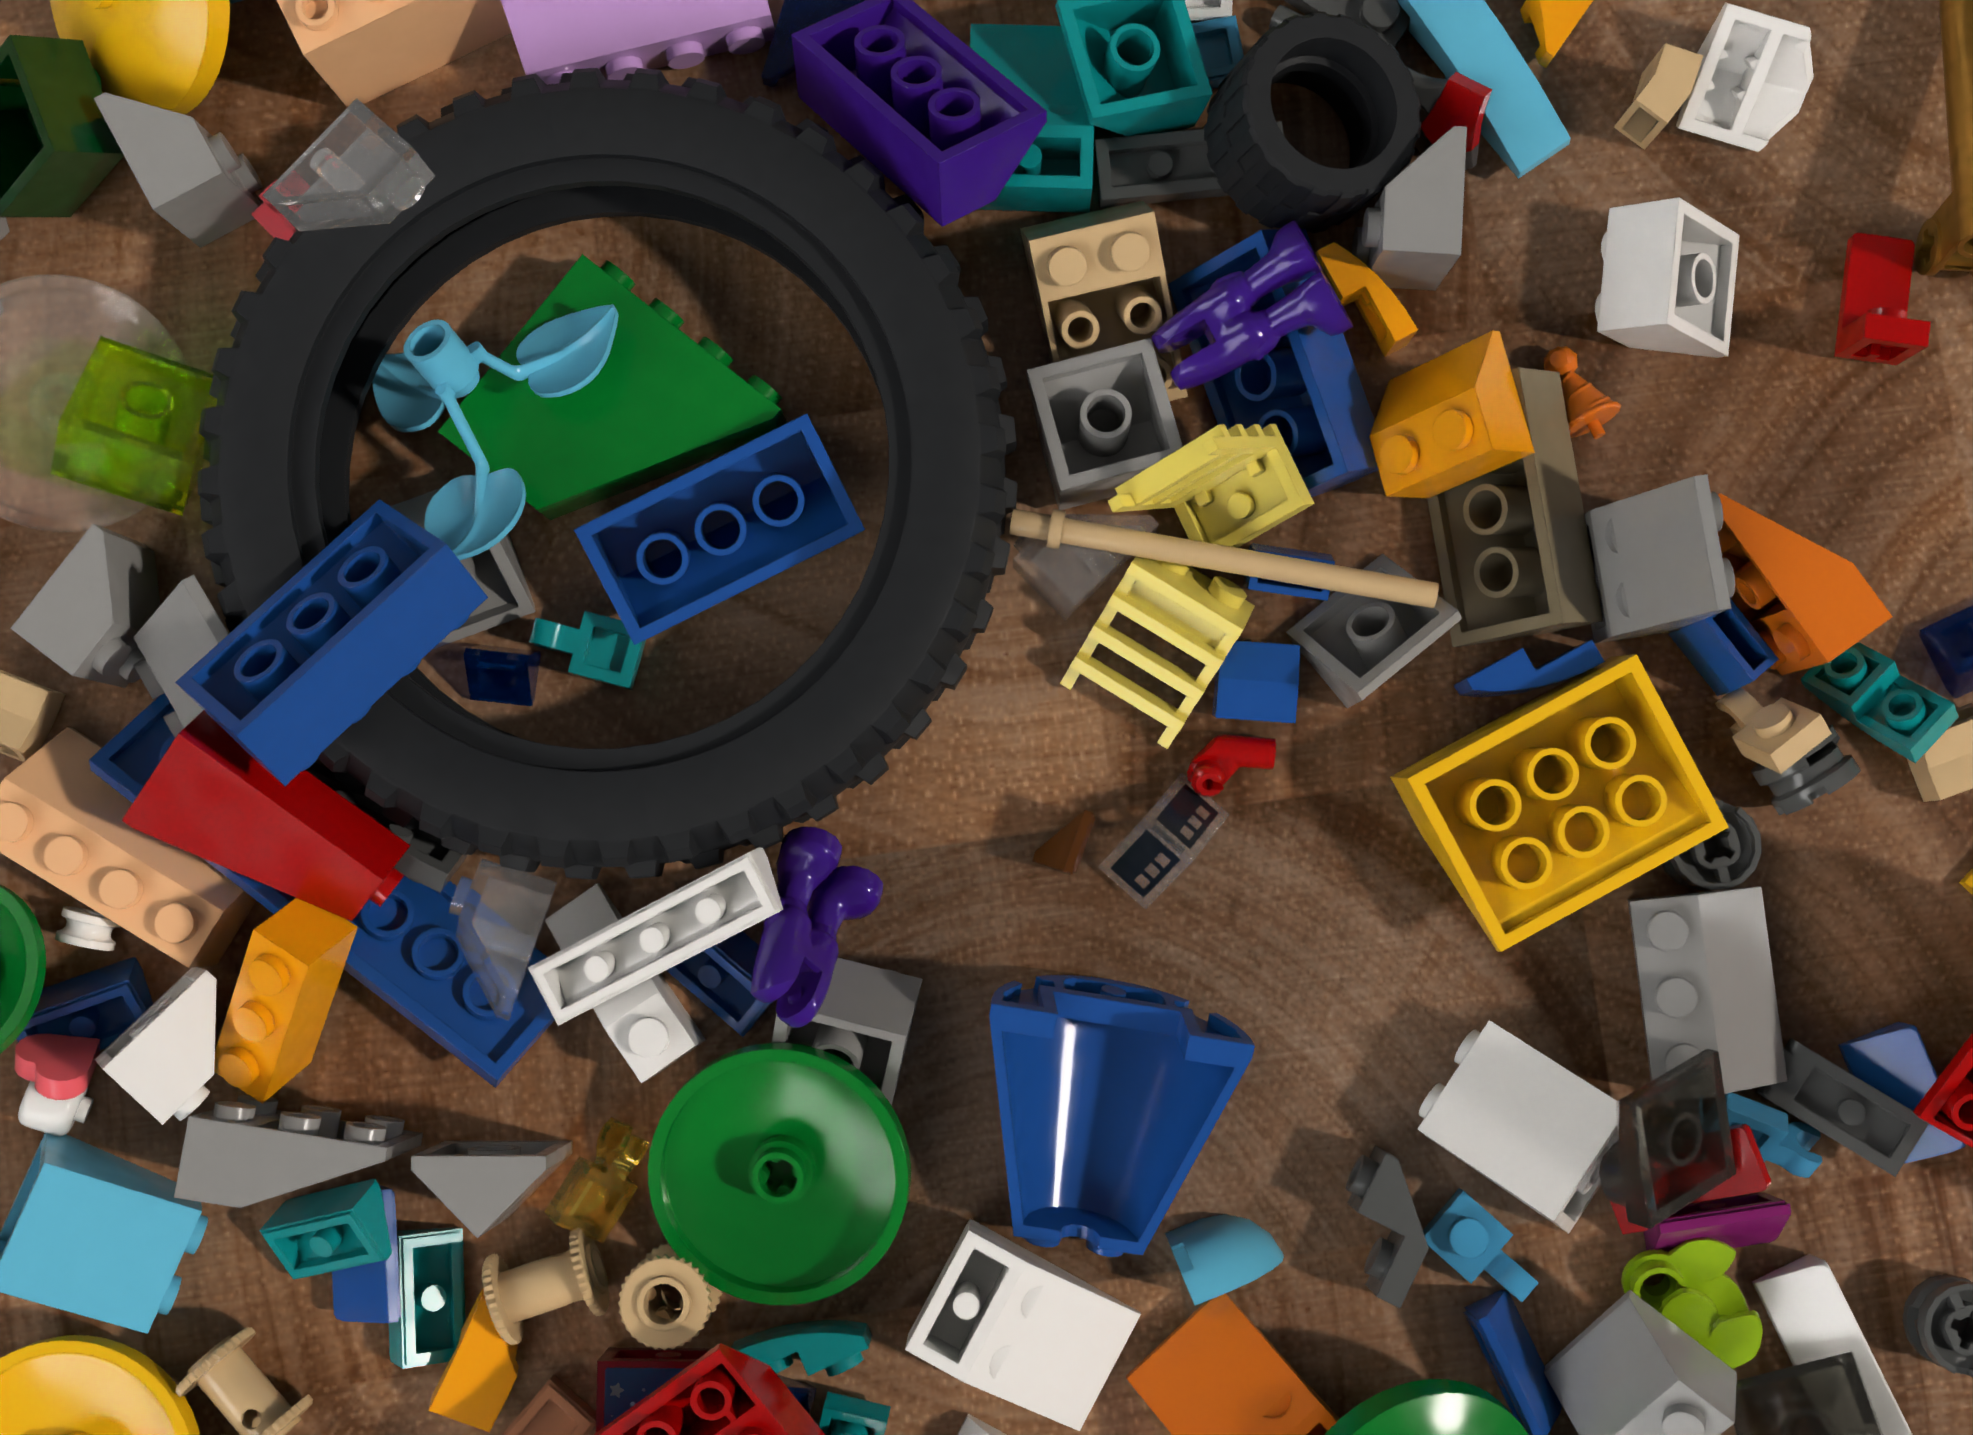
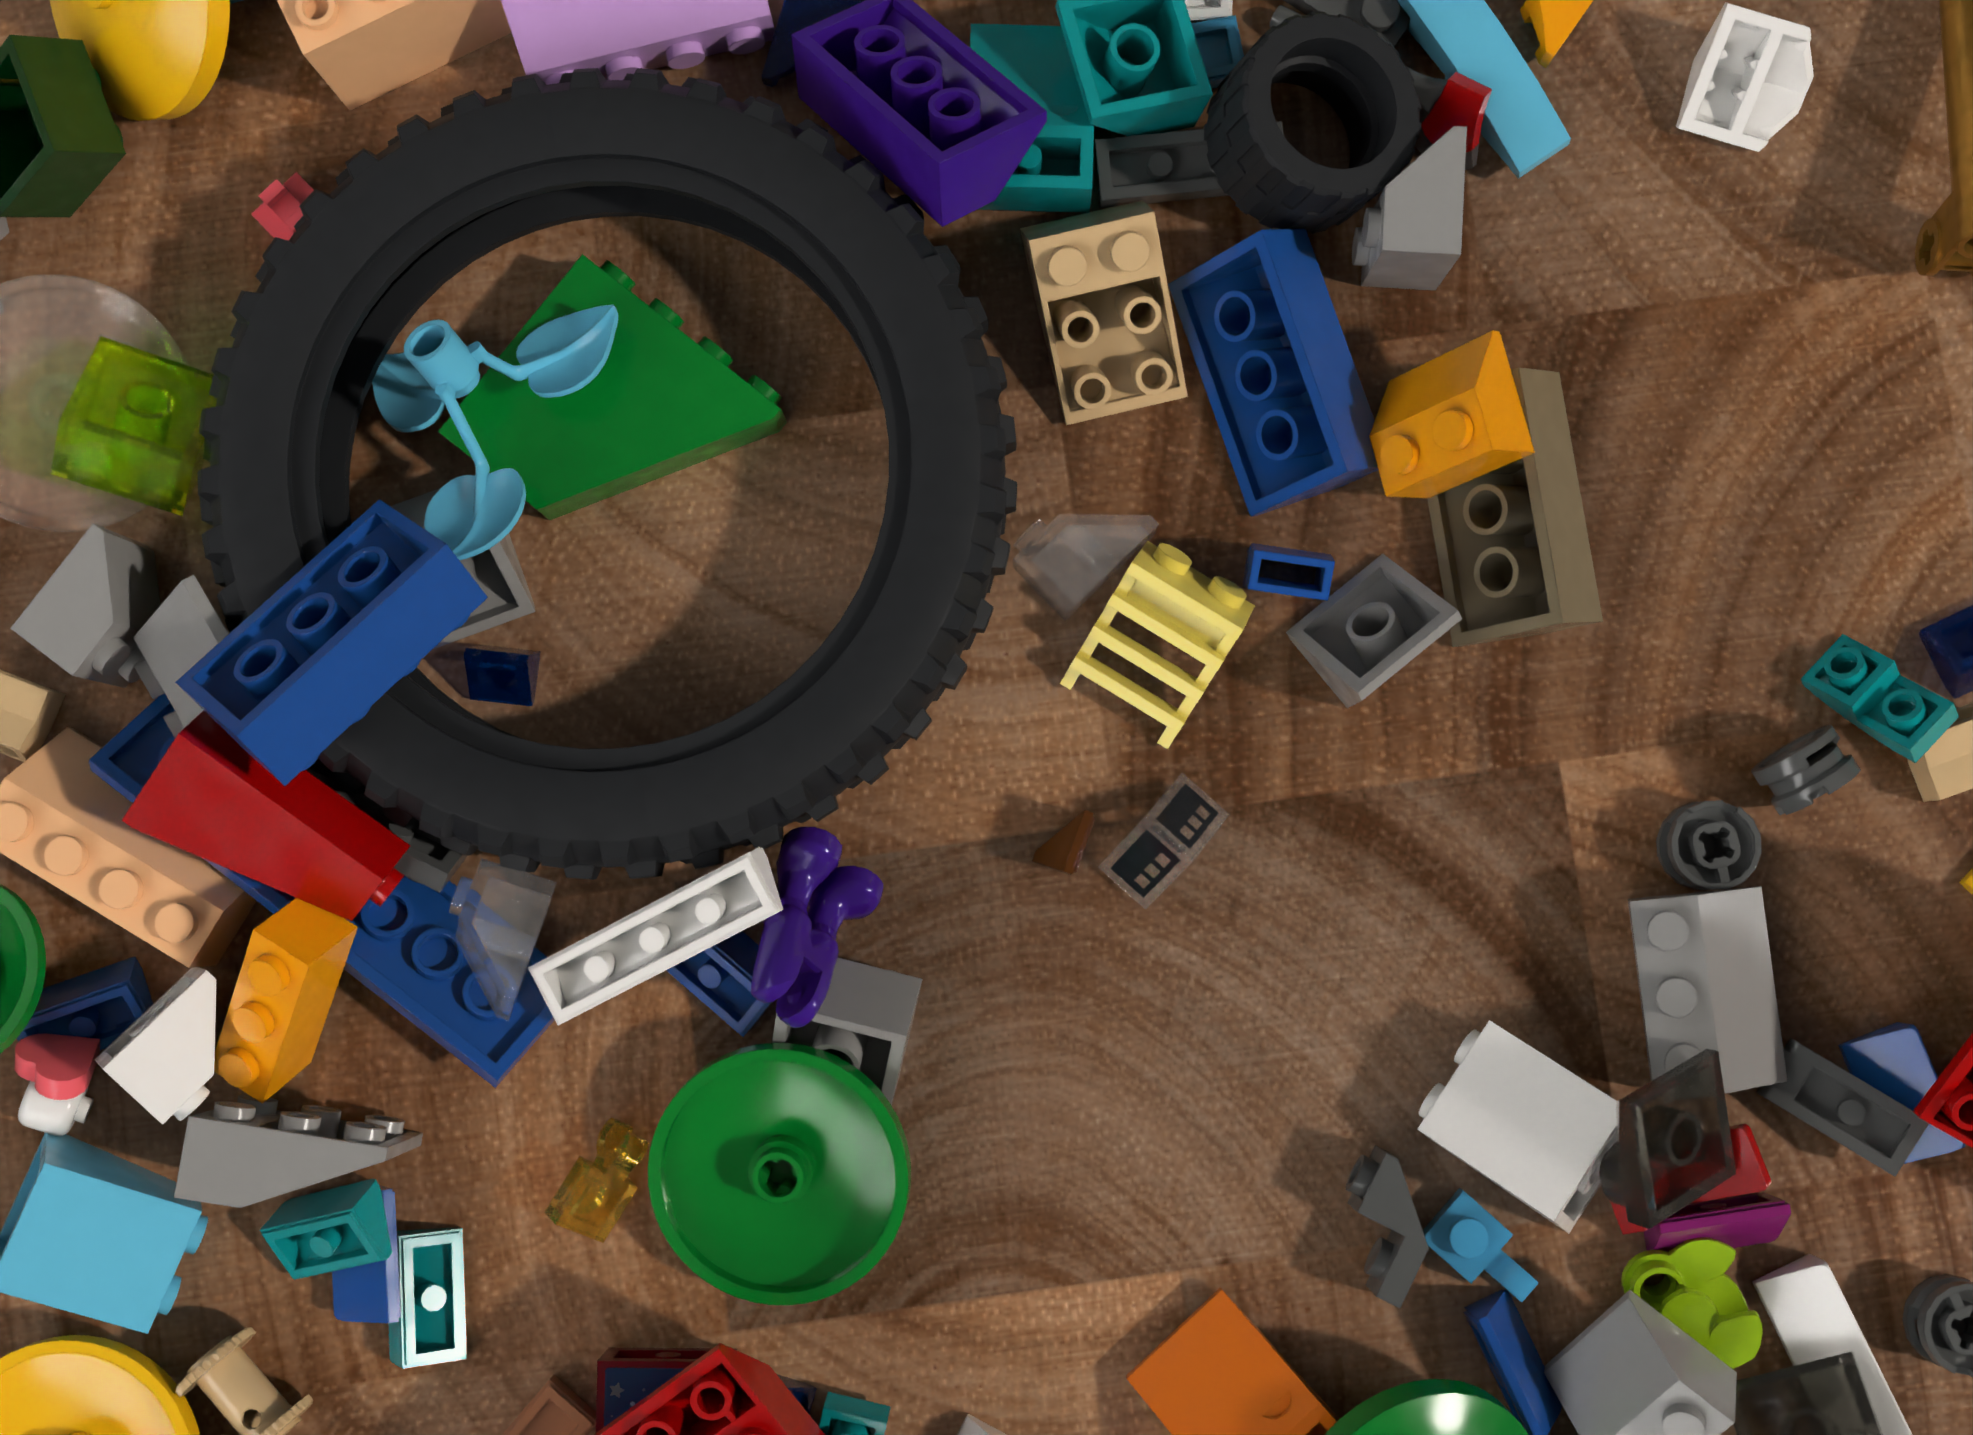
(86, 929): white bush -> none
(183, 168): light grey slope -> none
(351, 176): clear slope -> none
(477, 1373): light orange slope -> none
(487, 1178): light grey slope -> none
(544, 1285): tan hose -> none
(598, 649): teal plate -> none
(643, 1021): white slope -> none
(651, 1314): tan hose -> none
(719, 529): blue slope -> none
(820, 1345): teal slope -> none
(1021, 1327): white slope -> none
(1058, 529): tan bar -> none
(1101, 420): light grey slope -> none
(1105, 1104): blue cone -> none
(1222, 485): light yellow plate -> none
(1222, 1254): medium azure brick -> none
(1224, 756): red arm -> none
(1235, 329): dark purple piece -> none
(1258, 683): blue piece -> none
(1375, 300): light orange slope -> none
(1517, 674): blue slope -> none
(1560, 800): yellow slope -> none
(1585, 405): orange piece -> none
(1659, 94): tan piece -> none
(1659, 560): light grey slope -> none
(1667, 279): white slope -> none
(1725, 650): blue piece -> none
(1773, 733): tan plate -> none
(1776, 1139): dark azure plate -> none
(1795, 591): orange slope -> none
(1876, 301): red bracket -> none

